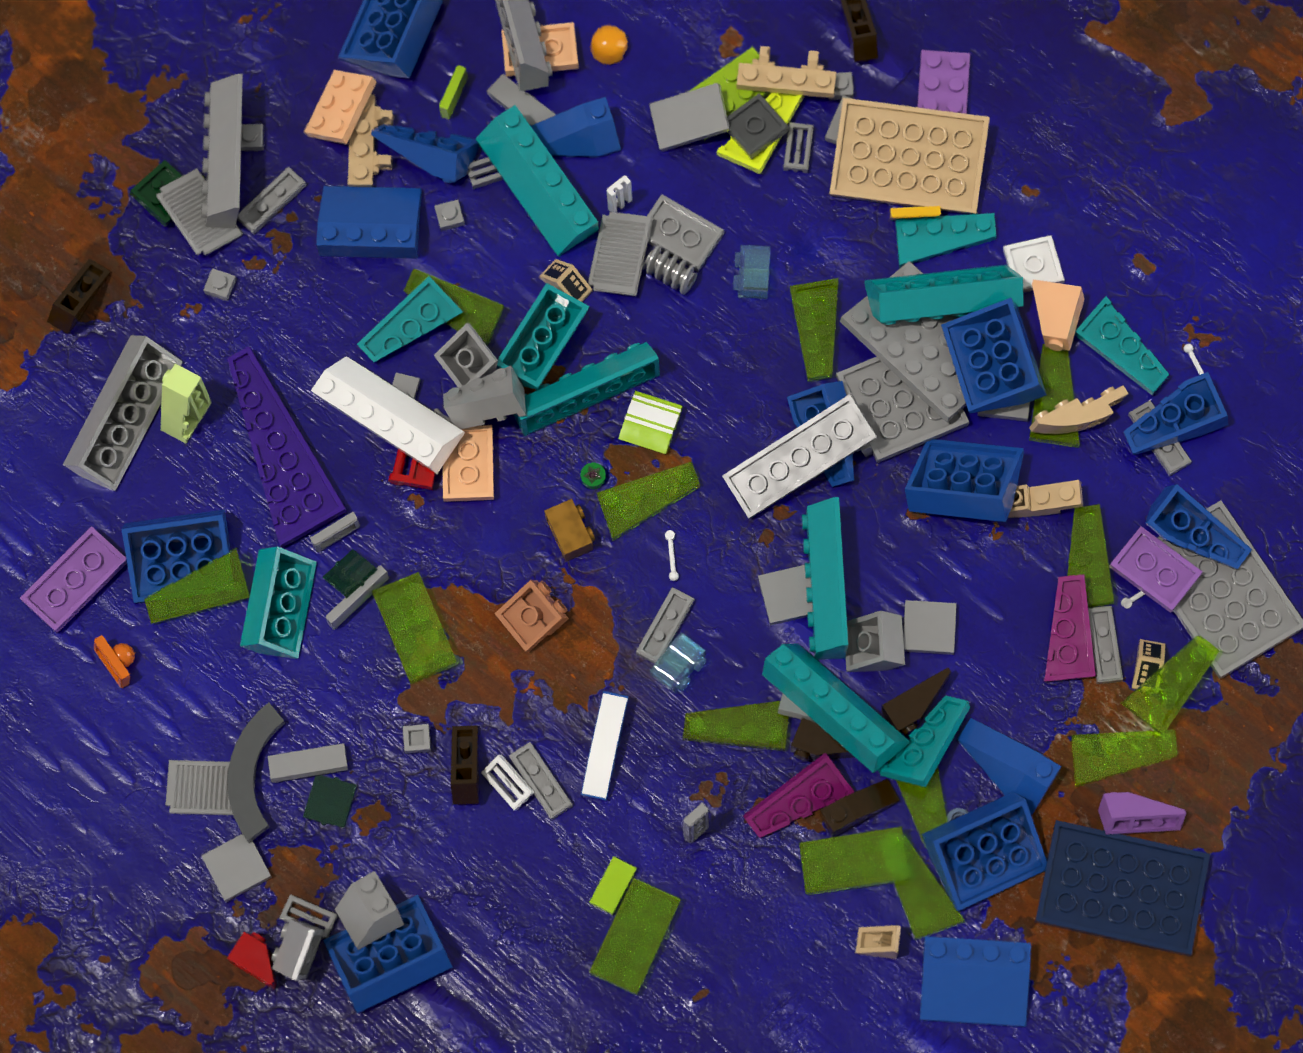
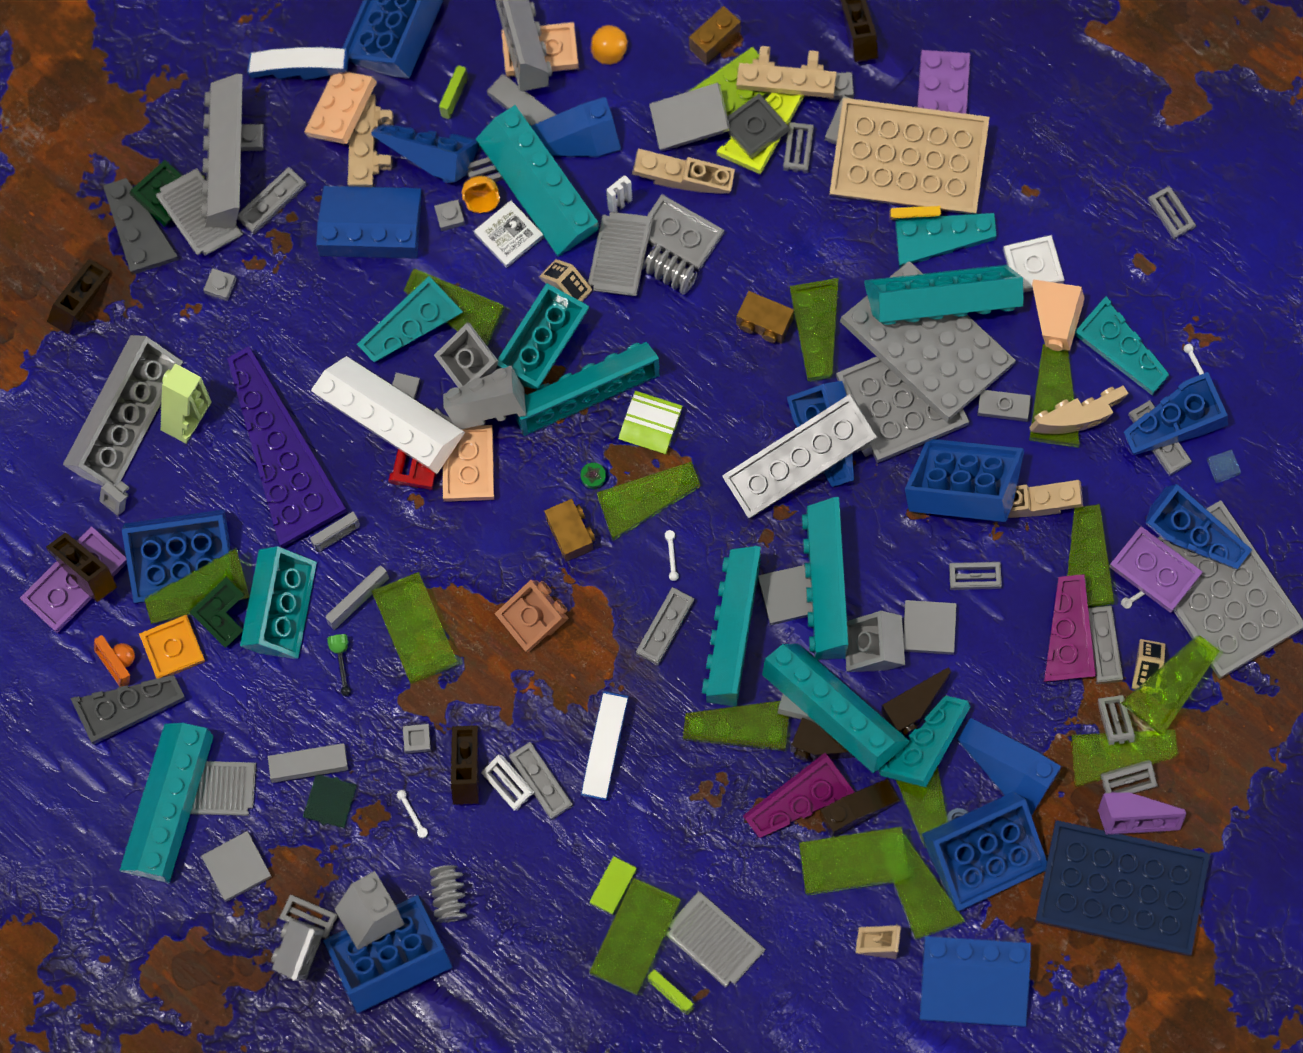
(82, 566): none -> dark brown slope
(114, 497): none -> light grey tile
(121, 708): none -> dark grey wing
(139, 234): none -> dark grey wing
(167, 801): none -> teal slope
(172, 647): none -> light orange tile
(213, 608): none -> dark green plate
(243, 768): dark grey tile -> none
(254, 958): red slope -> none
(302, 61): none -> white slope
(338, 645): none -> hinge
(349, 573): clear green piece -> none
(422, 832): none -> white hinge
(447, 893): none -> light grey piece
(480, 194): none -> light orange hair
(508, 234): none -> white tile
(670, 992): none -> lime tile
(678, 663): clear light blue brick -> none
(682, 174): none -> tan slope
(696, 823): light grey tile -> none
(714, 35): none -> pearl gold brick
(714, 940): none -> light grey window
(733, 626): none -> teal slope
(753, 271): clear light blue brick -> none
(764, 317): none -> pearl gold brick
(975, 576): none -> light grey tile
(993, 358): blue slope -> none
(1119, 736): none -> light grey tile
(1128, 770): none -> light grey tile
(1190, 225): none -> light grey tile
(1223, 466): none -> clear light blue plate

